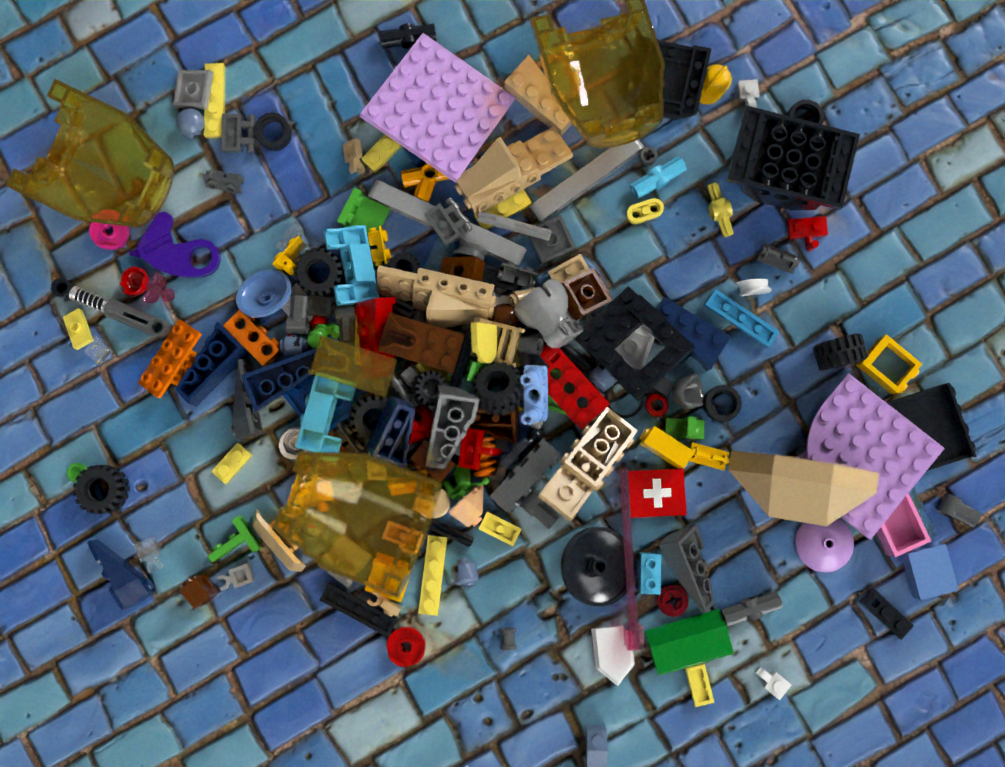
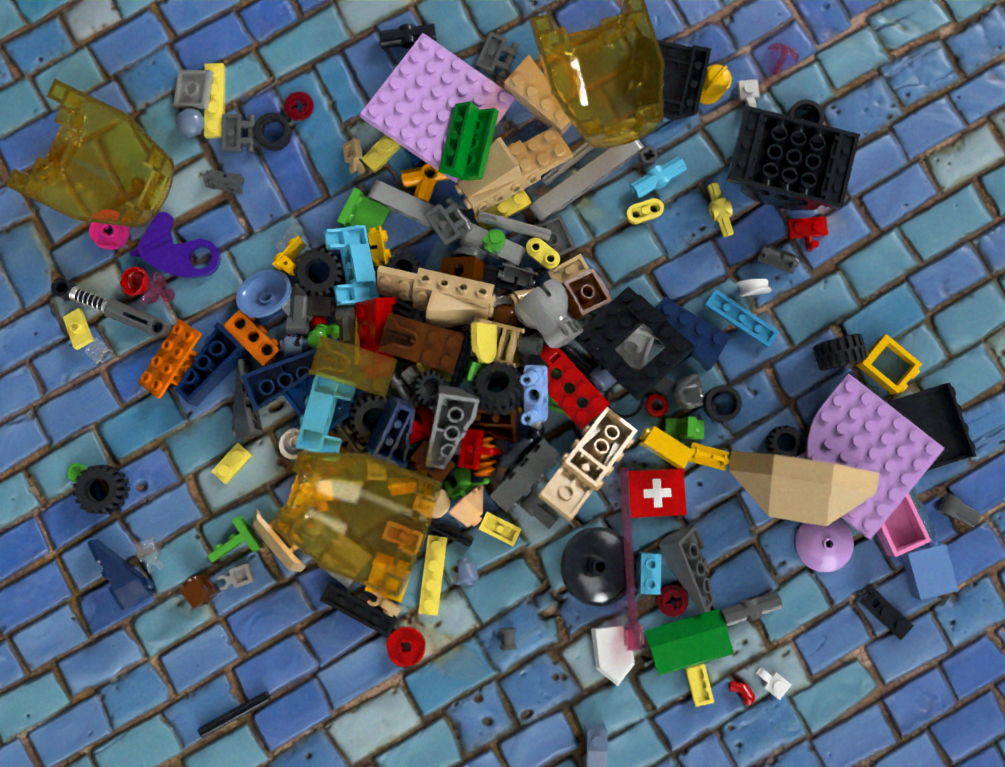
(234, 714): none -> black axle
(292, 102): none -> dark red gear
(468, 141): none -> green slope
(491, 53): none -> dark grey plate
(494, 241): none -> bright green plate
(542, 253): none -> light yellow plate
(578, 154): none -> light grey axle
(744, 690): none -> red arm
(785, 50): none -> clear pink plant
(795, 438): none -> black tyre

